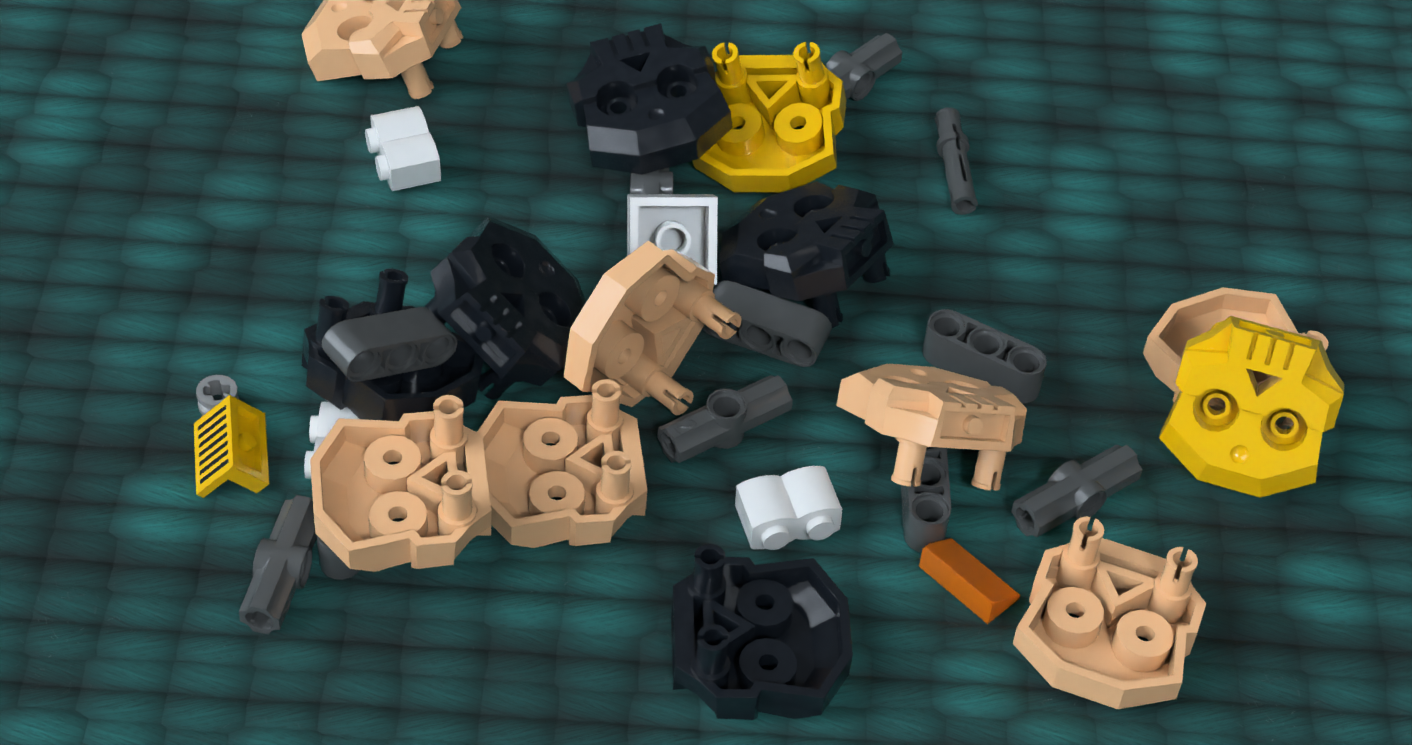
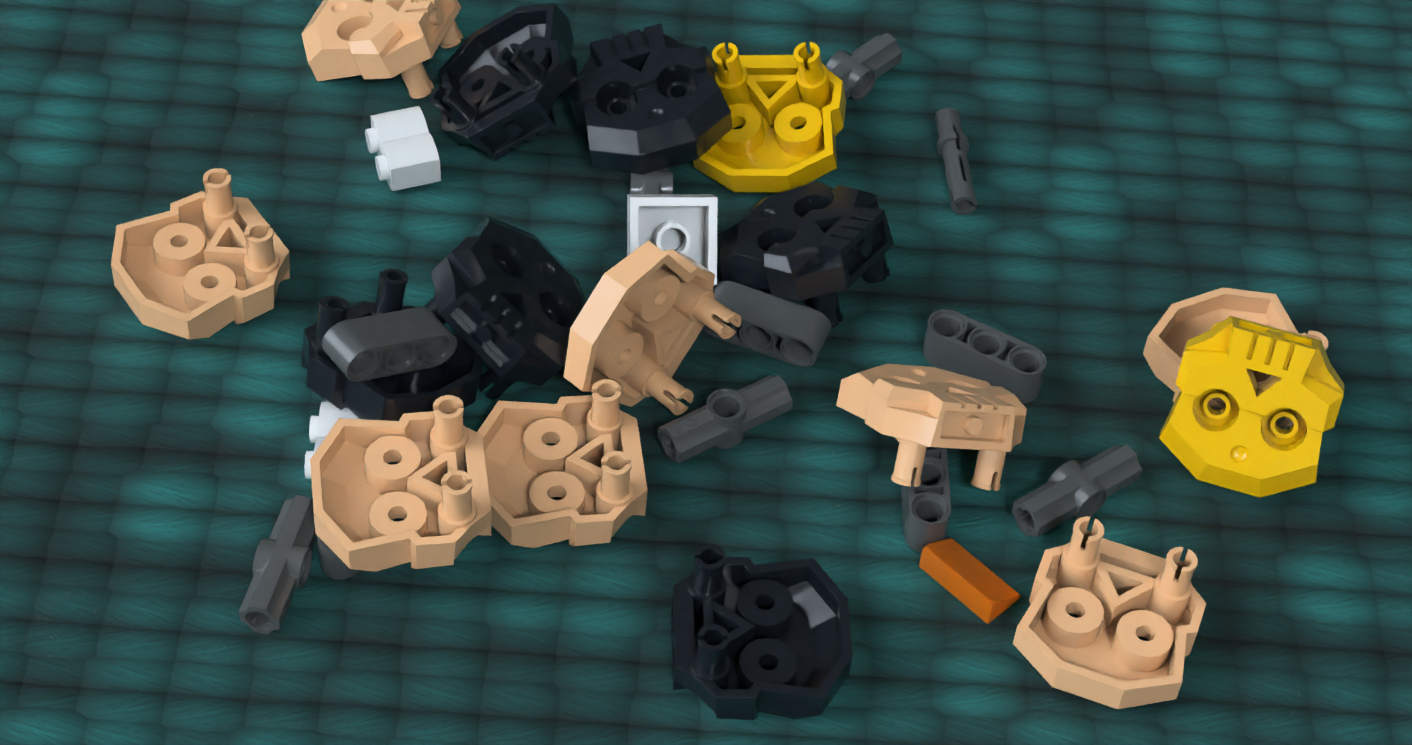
(200, 262): none -> light nougat brick
(213, 386): light grey bush -> none
(231, 447): yellow panel -> none
(507, 79): none -> black brick
(788, 507): white brick -> none

